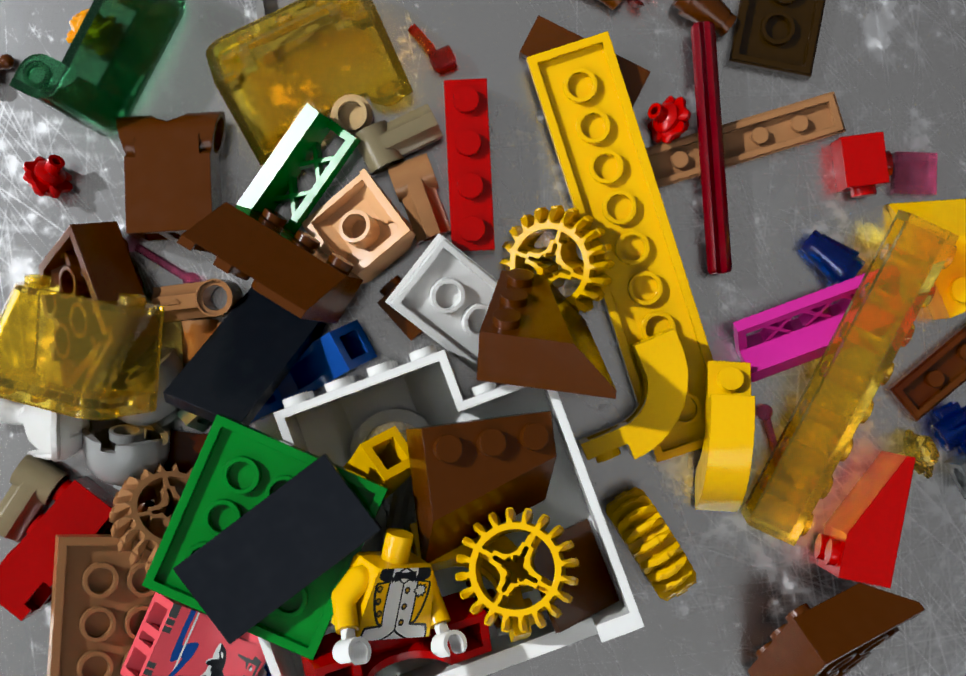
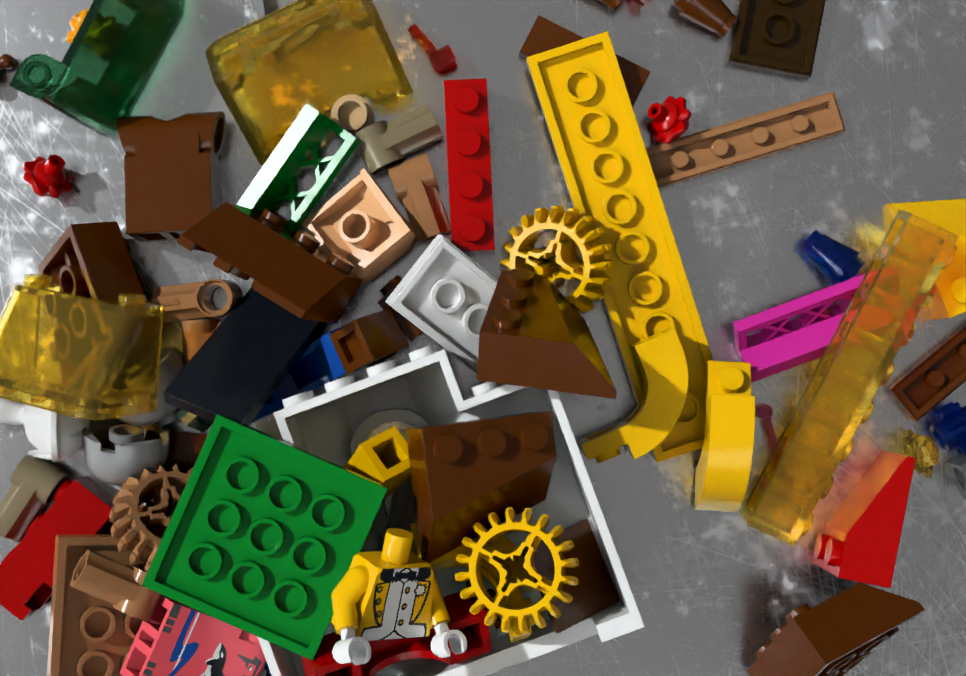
(115, 584): none -> medium nougat piece
(186, 277): clear pink hinge -> none
(277, 548): black tile -> none
(368, 340): none -> reddish brown brick
(651, 543): yellow gear -> none
(711, 148): dark red axle -> none
(861, 164): red brick -> none
(914, 174): clear pink tile -> none

